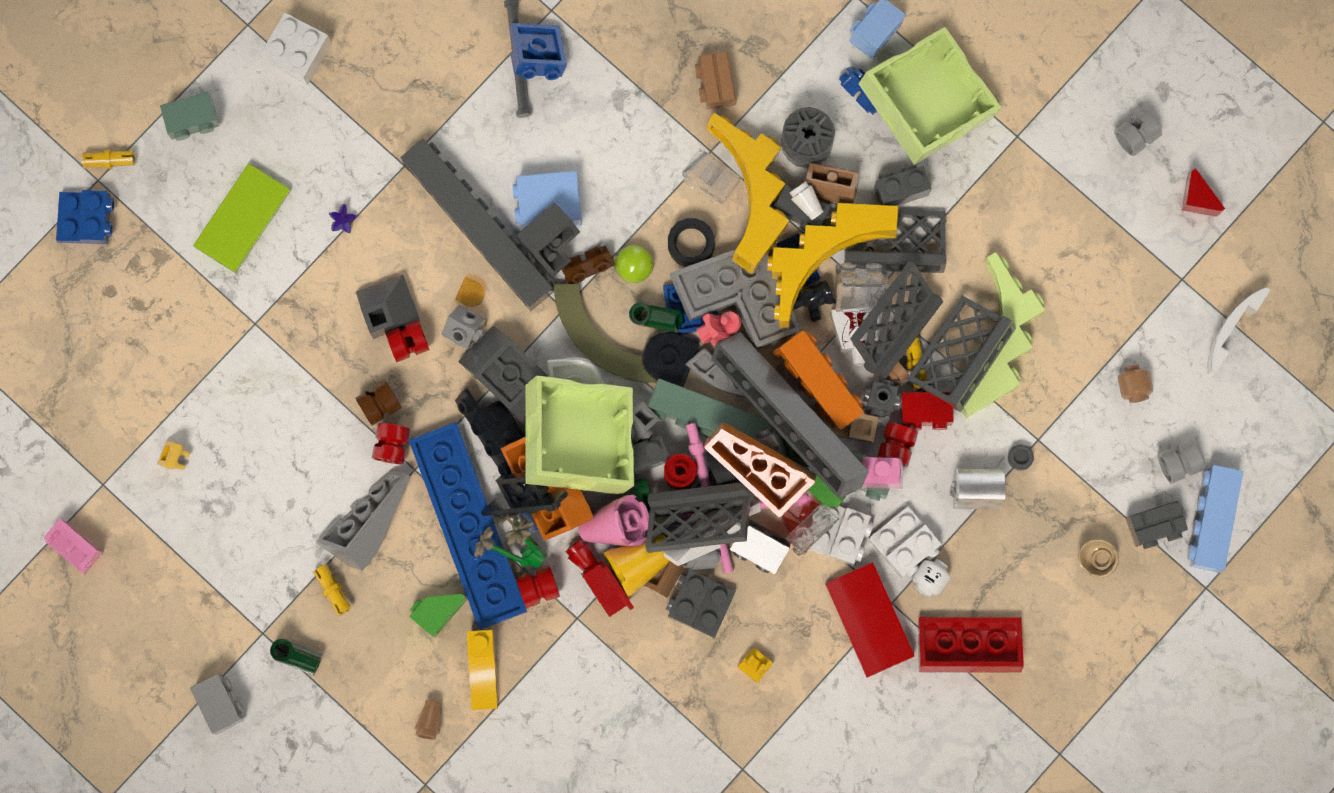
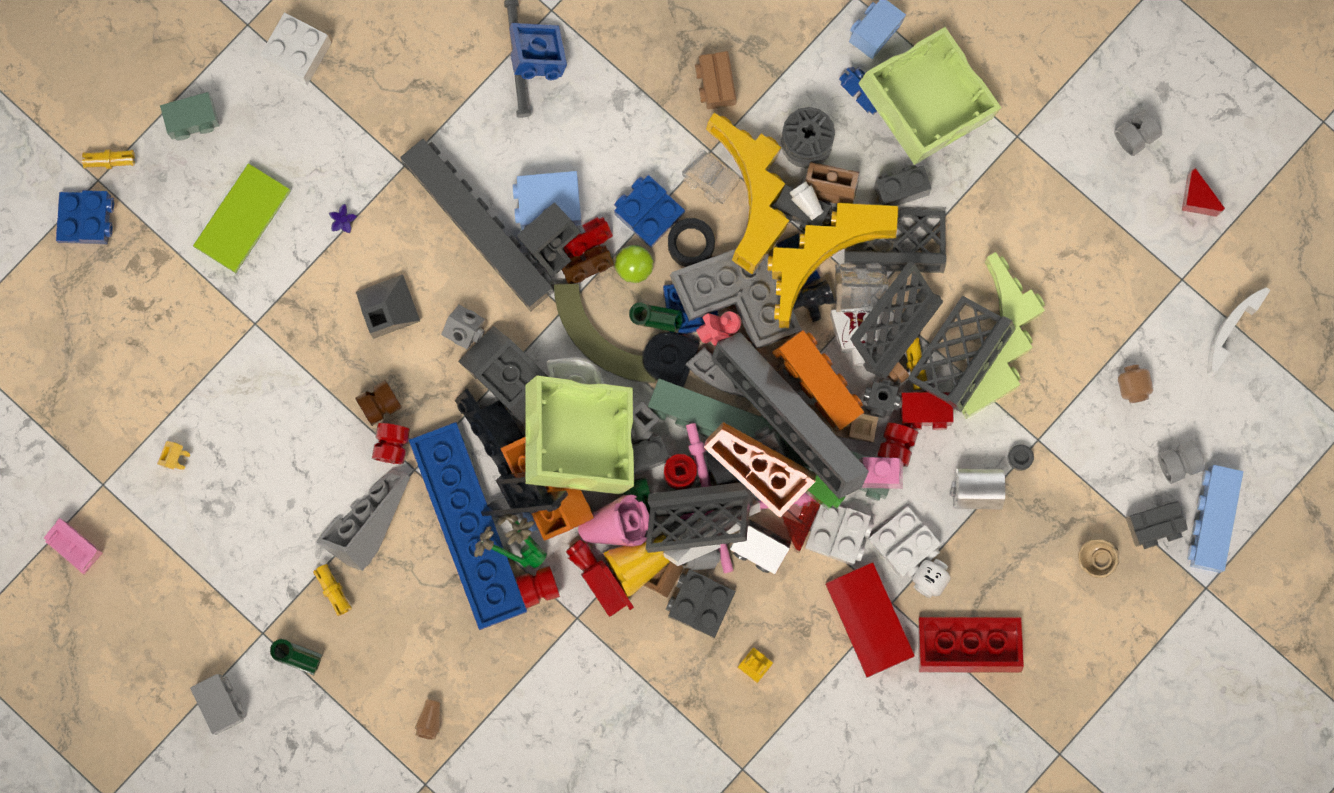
(399, 345): red wheel -> none
(436, 611): bright green slope -> none
(470, 293): clear yellow tile -> none
(482, 669): yellow slope -> none
(596, 233): none -> red hinge
(648, 210): none -> blue plate
(811, 529): clear hinge -> none

